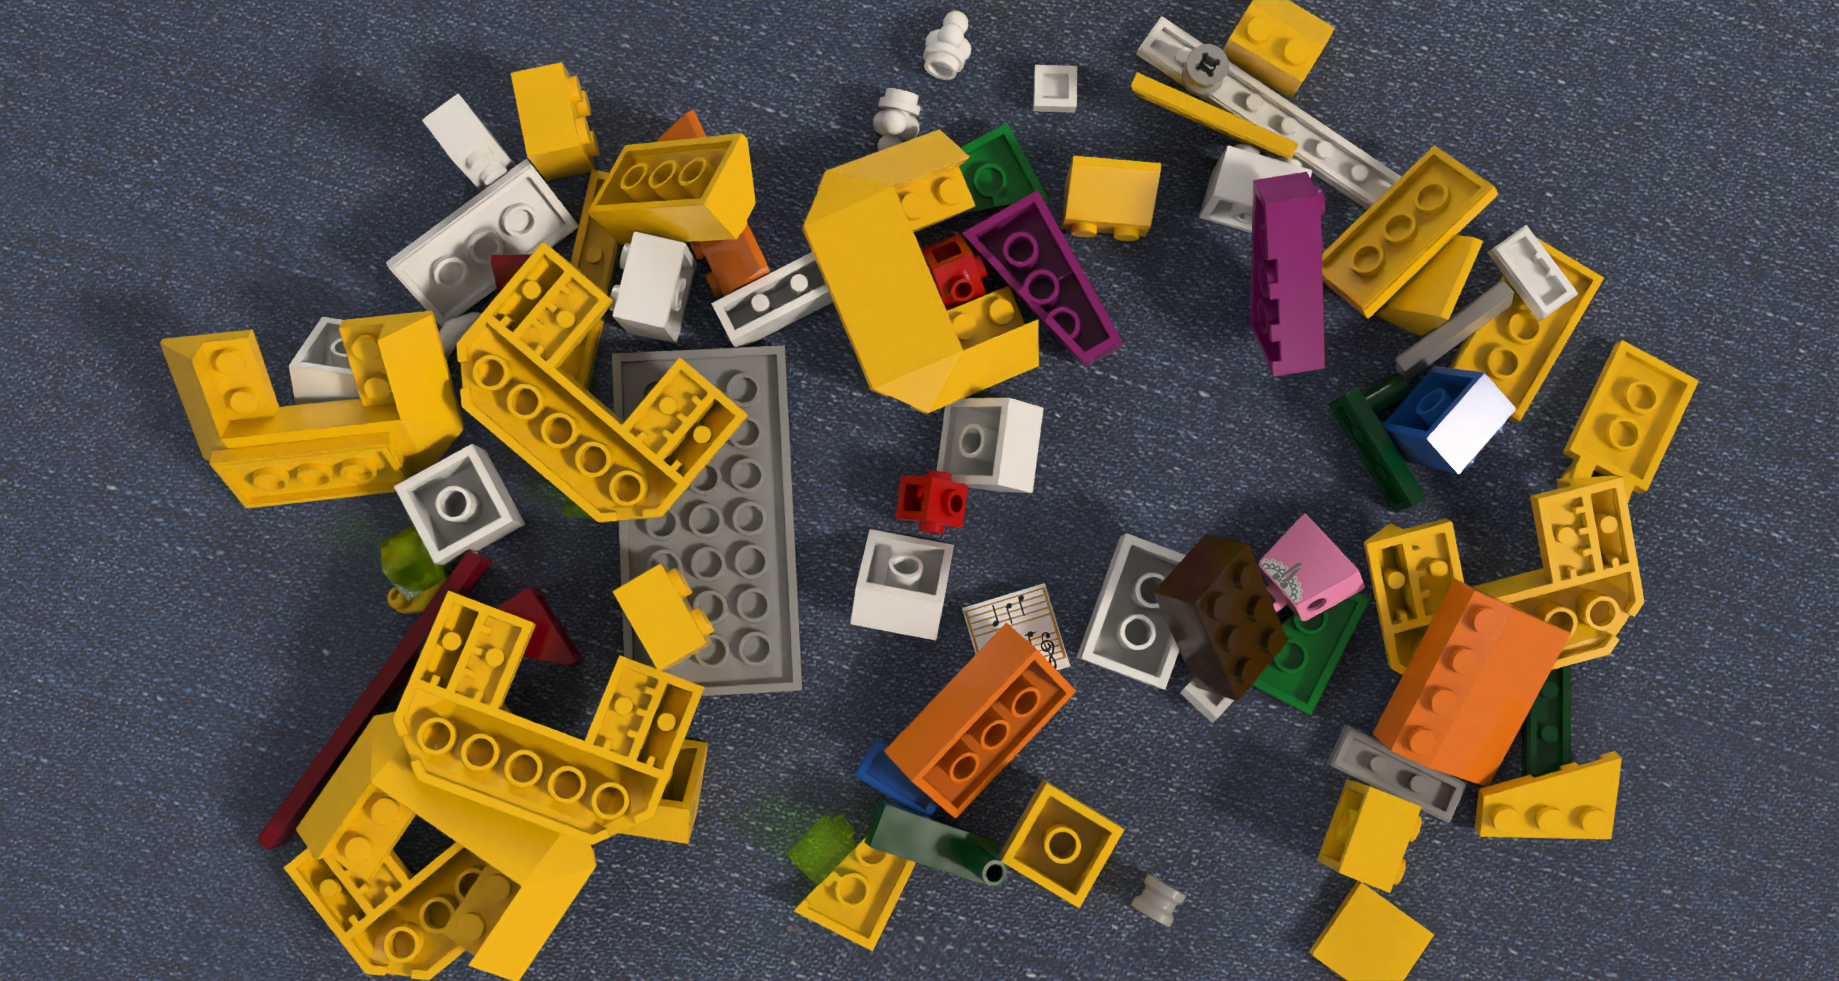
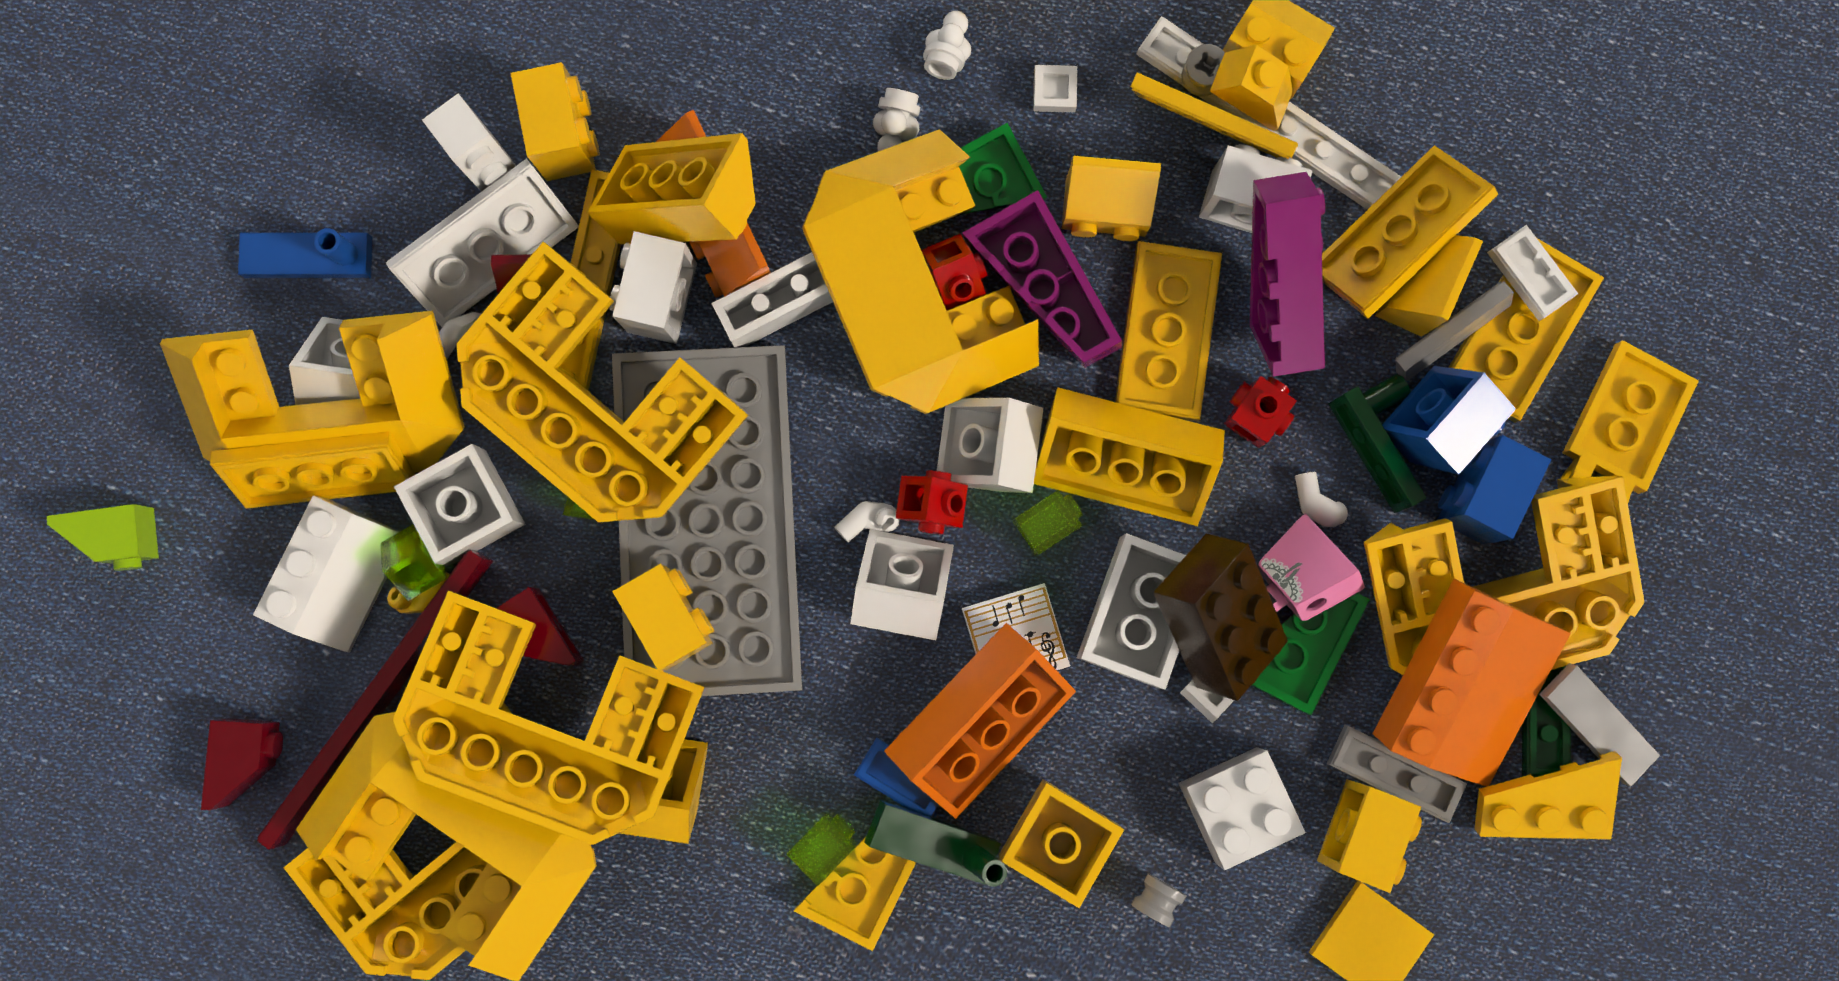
(111, 534): none -> lime slope
(237, 758): none -> dark red slope
(305, 255): none -> blue piece
(327, 575): none -> white slope
(868, 516): none -> white arm
(1049, 521): none -> clear neon green brick
(1129, 456): none -> yellow slope
(1168, 329): none -> yellow tile
(1242, 808): none -> white brick
(1249, 419): none -> red brick
(1254, 84): none -> yellow slope
(1317, 506): none -> white arm
(1494, 491): none -> blue brick
(1599, 722): none -> light grey tile

